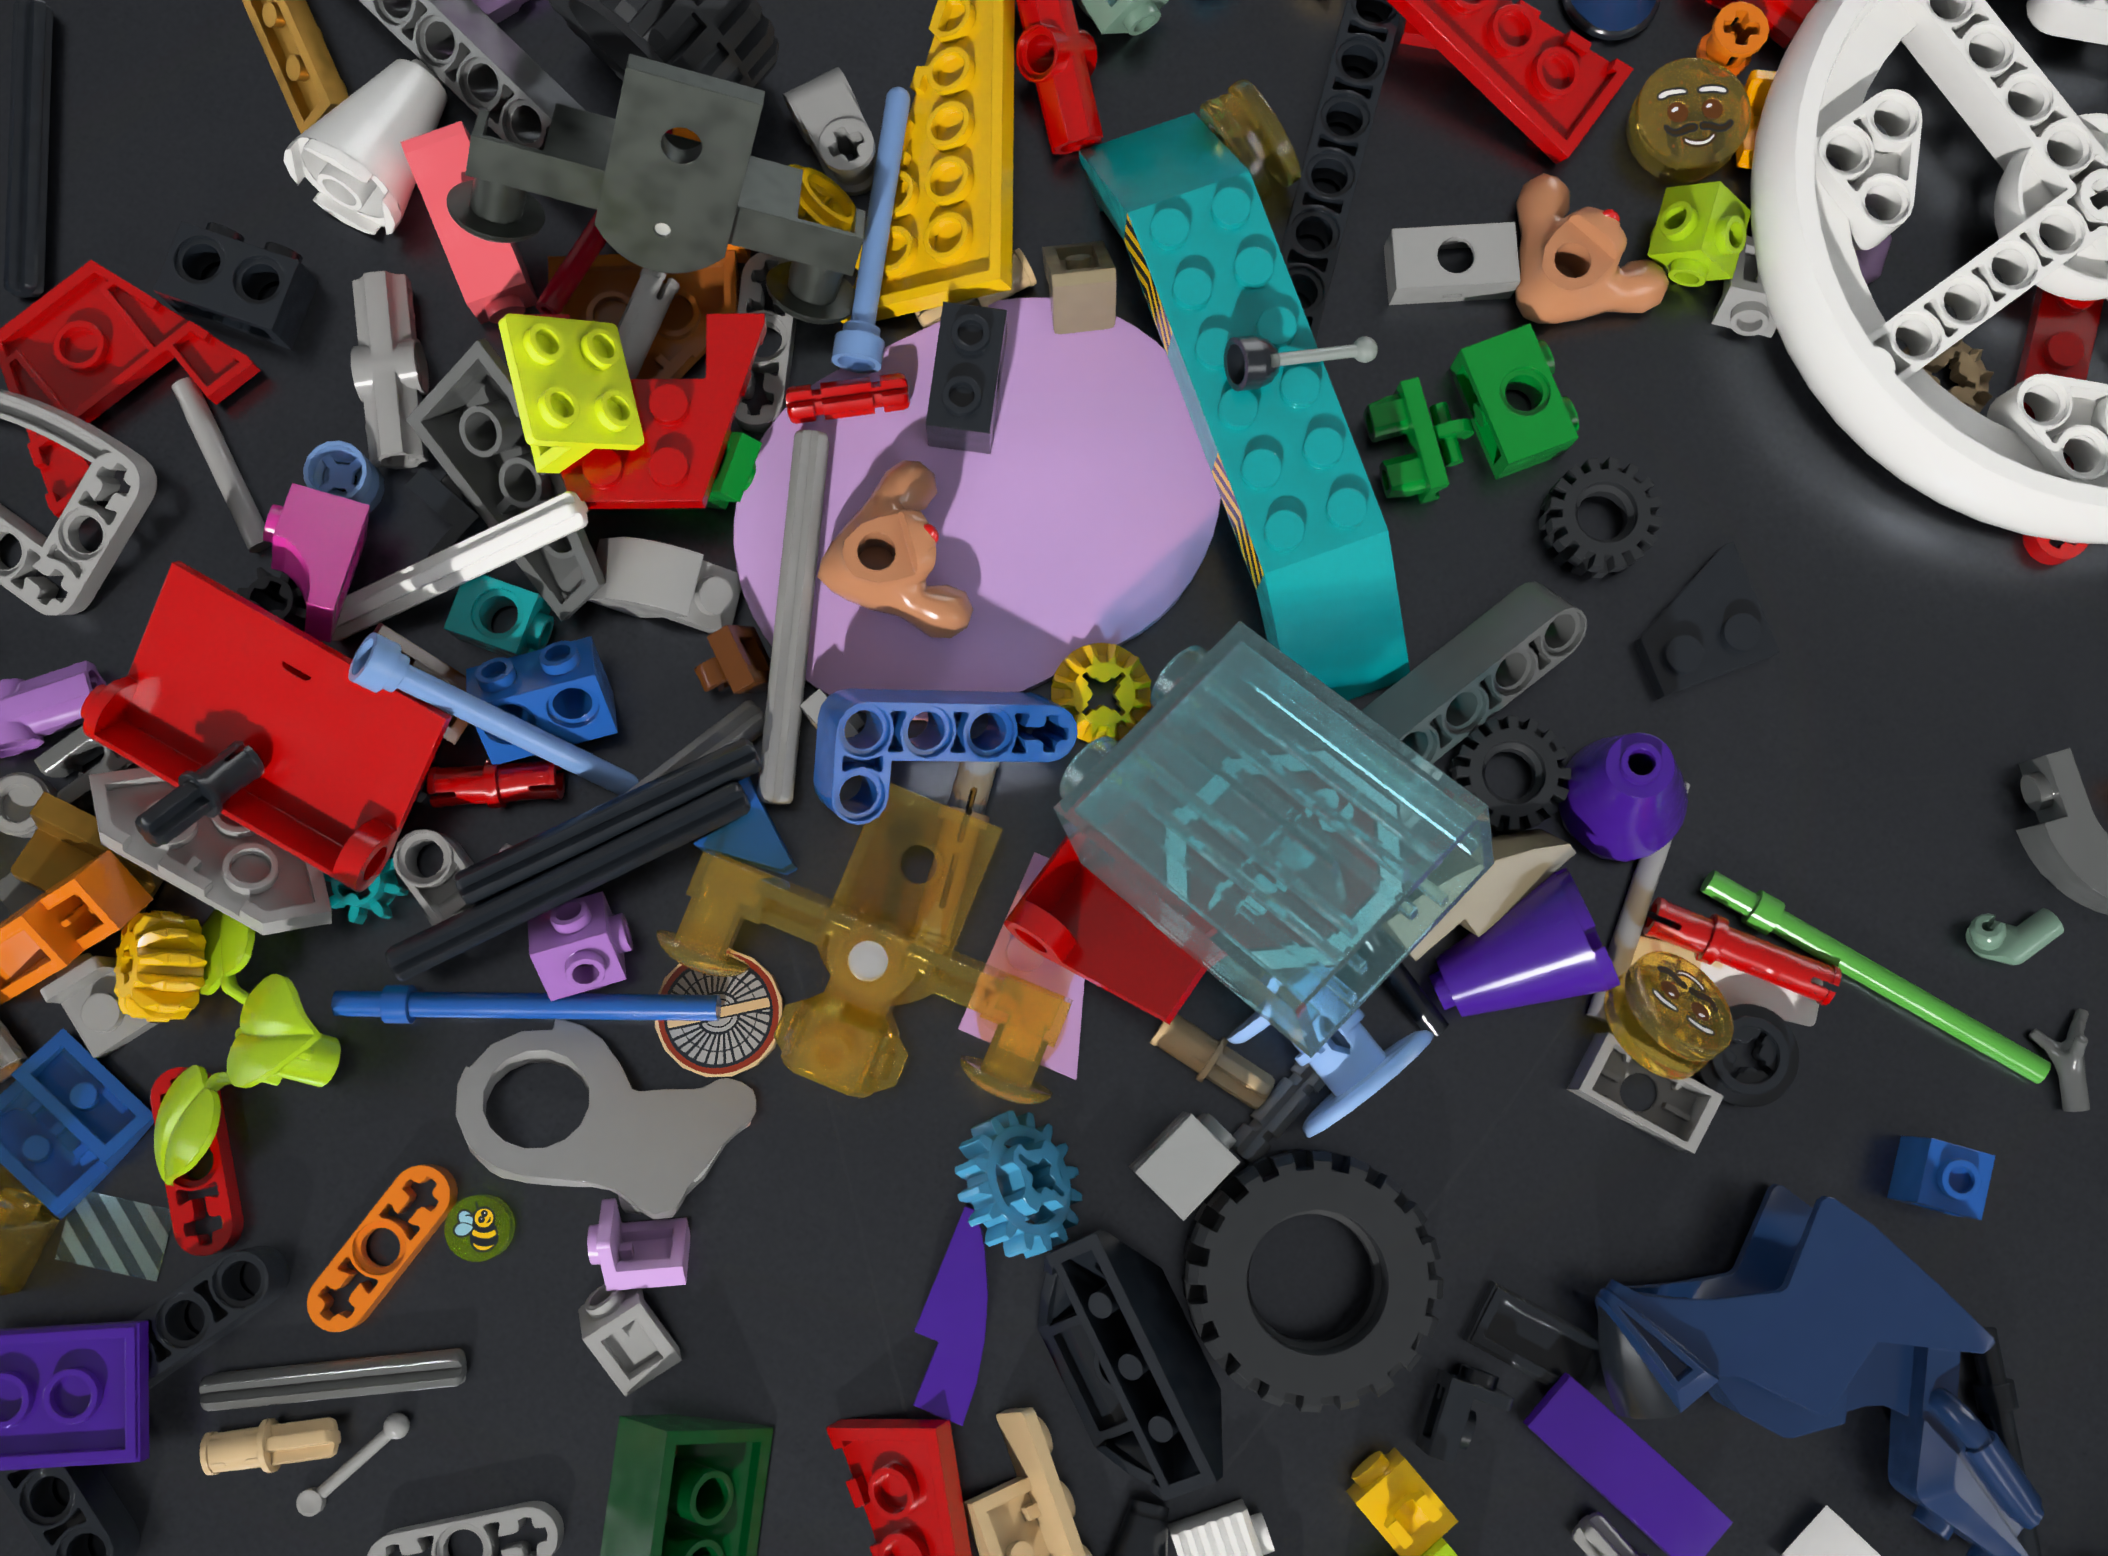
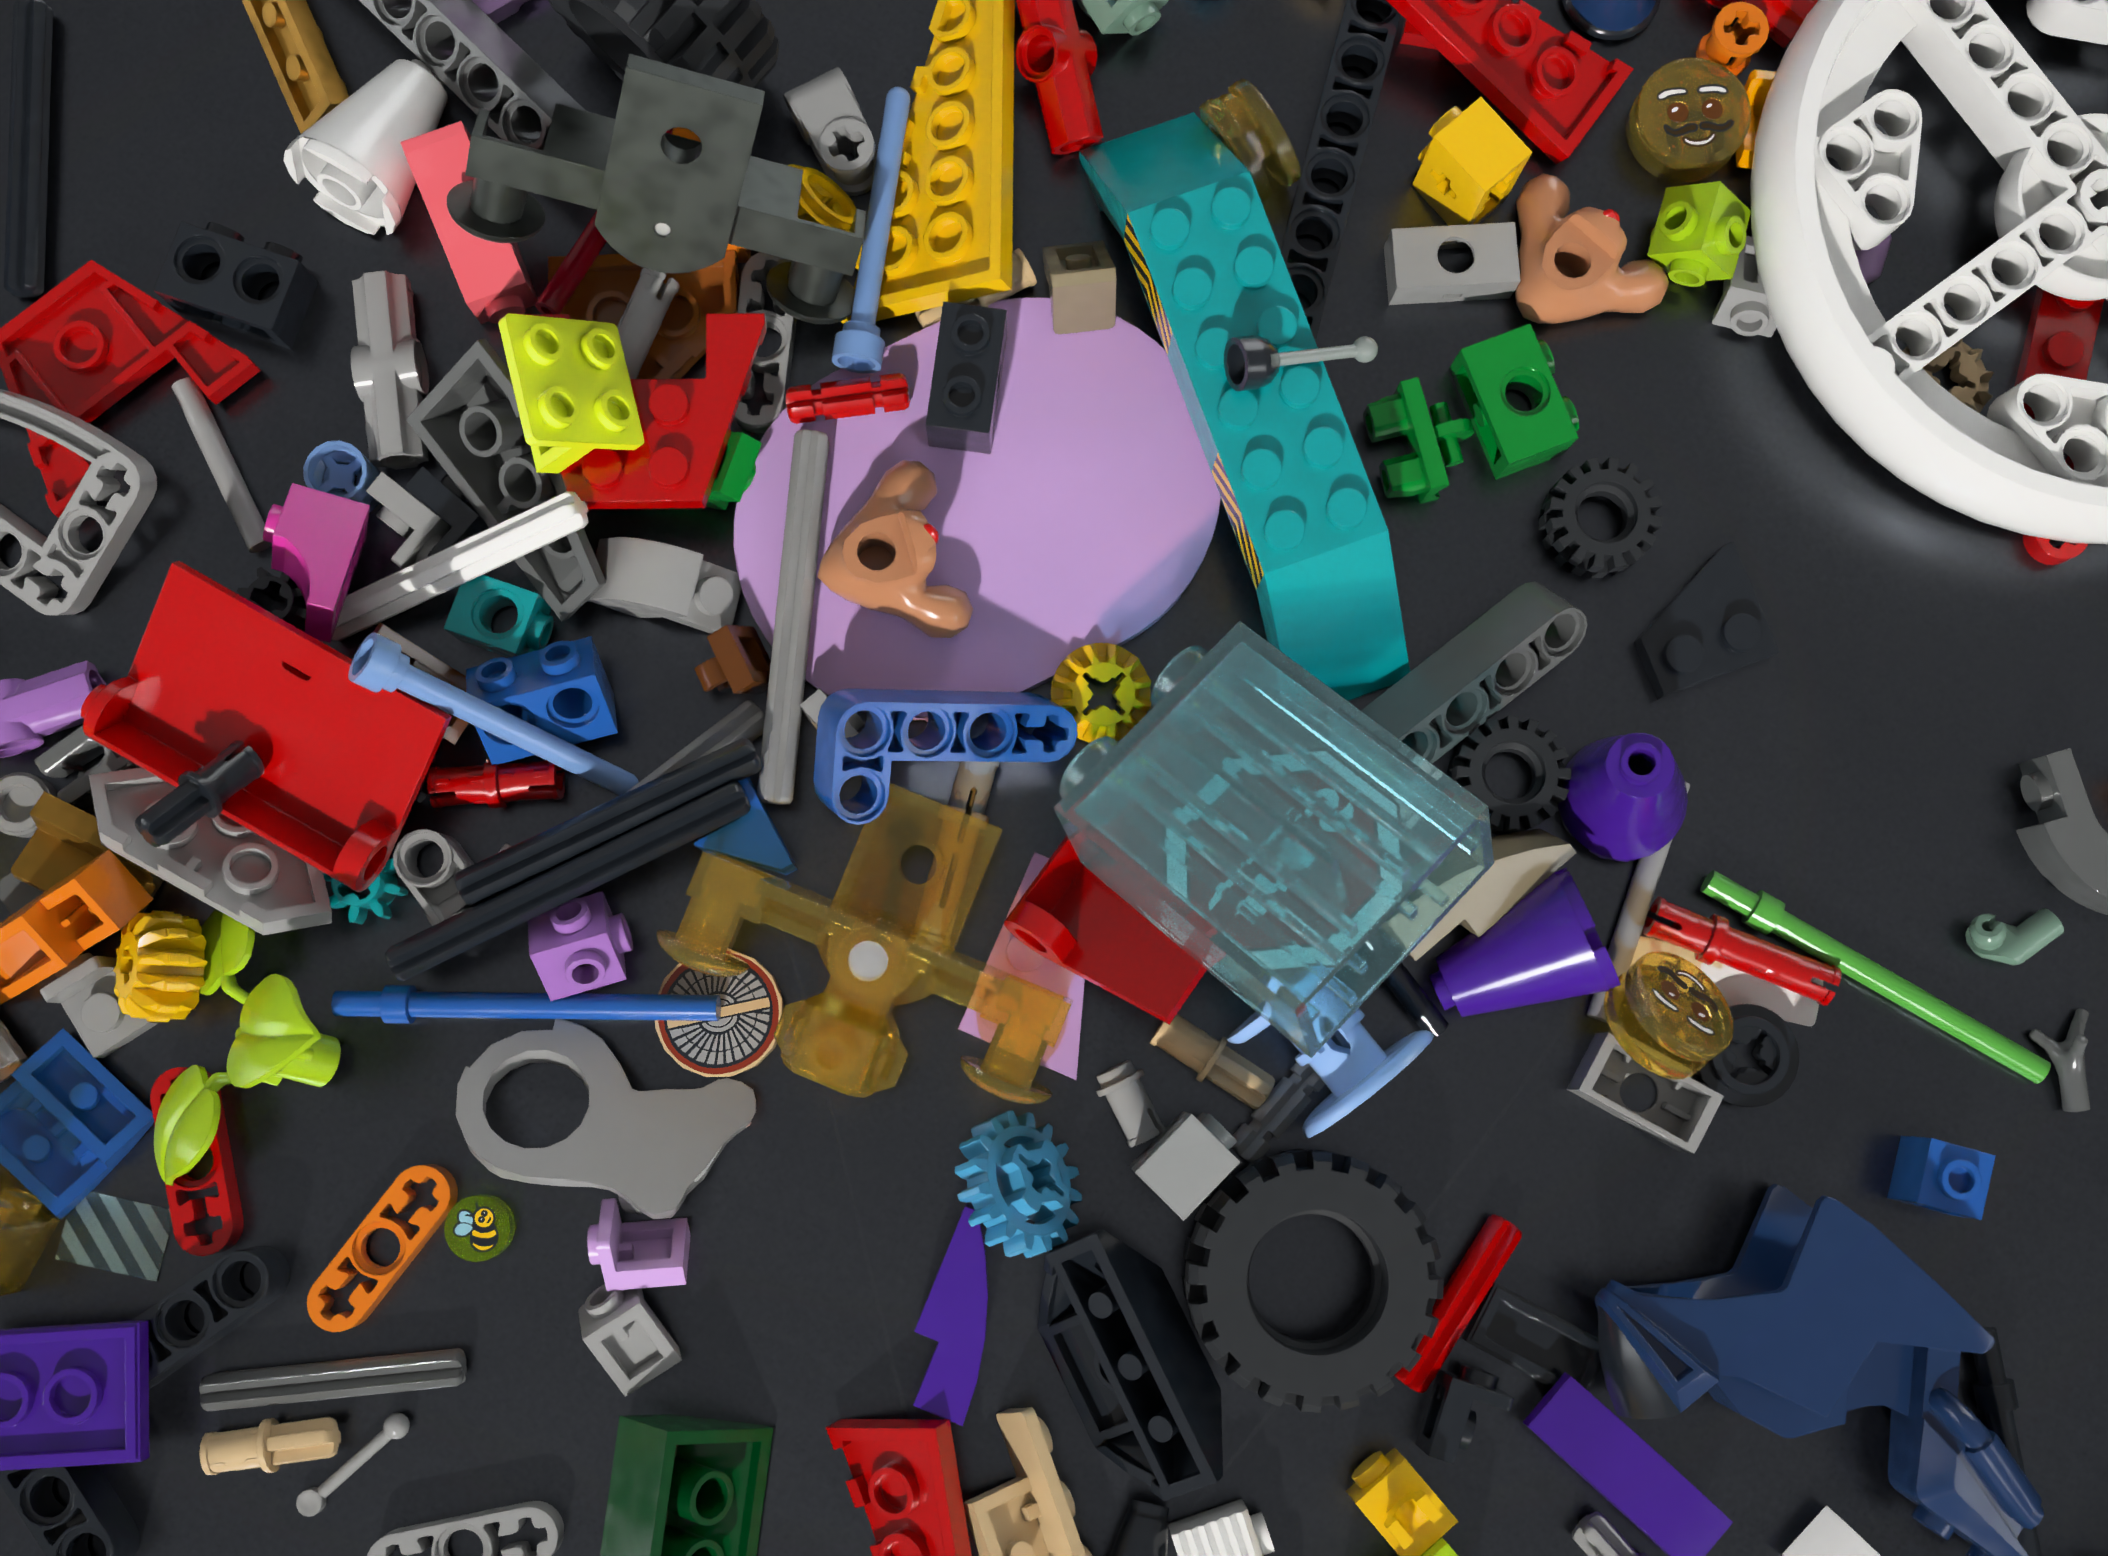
(407, 516): none -> light grey bracket
(1130, 1103): none -> light grey pin
(1462, 1298): none -> red axle
(1469, 164): none -> yellow brick

